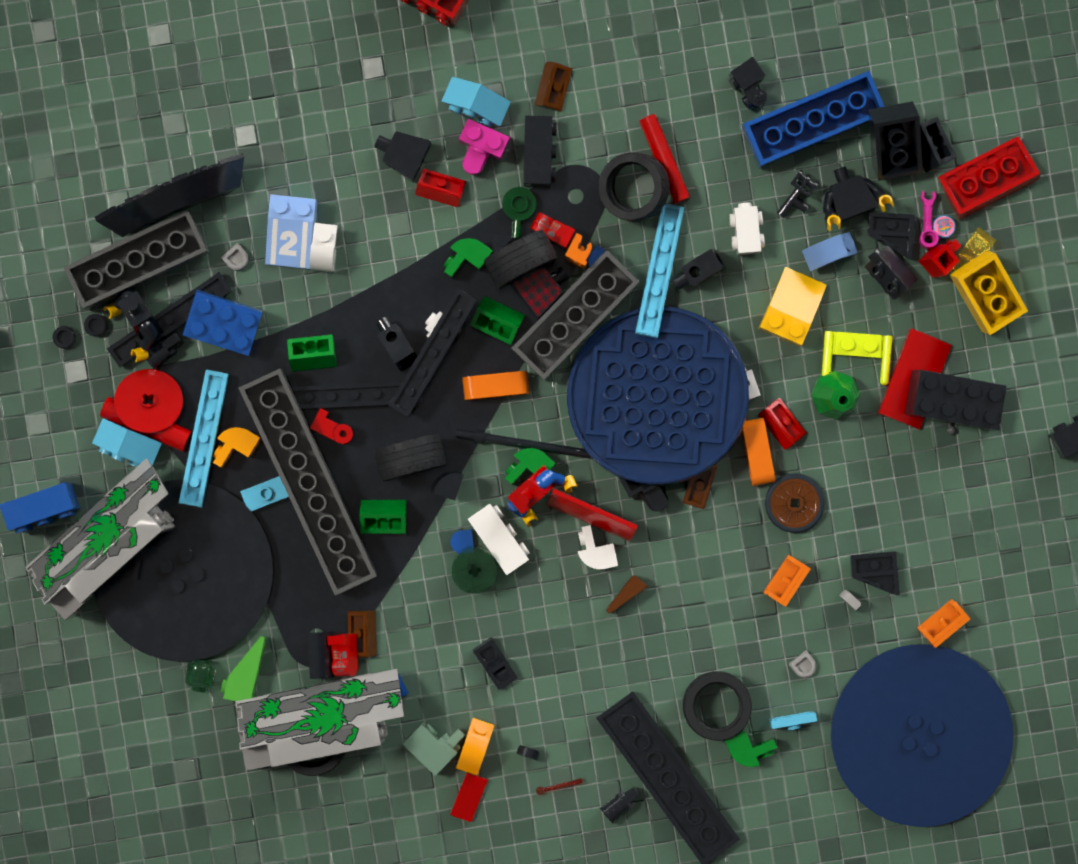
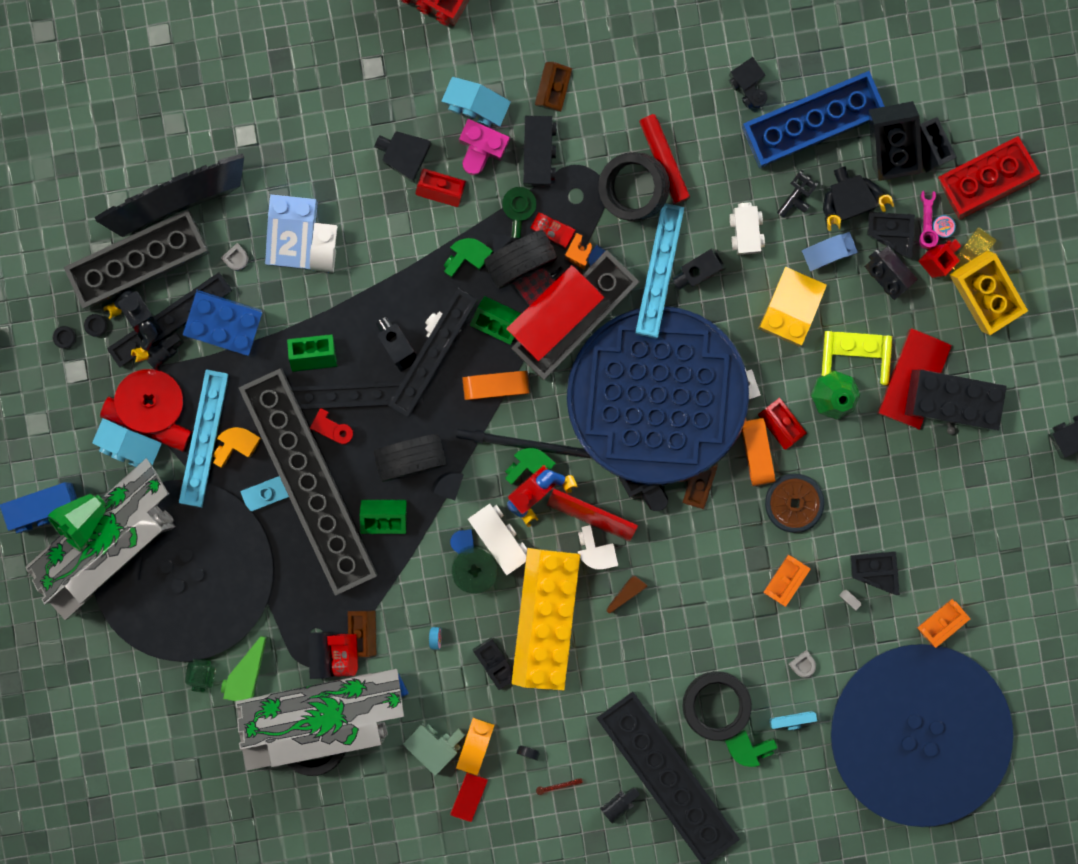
(78, 519): none -> green cone
(435, 638): none -> dark azure tile
(545, 619): none -> yellow brick
(555, 313): none -> red slope

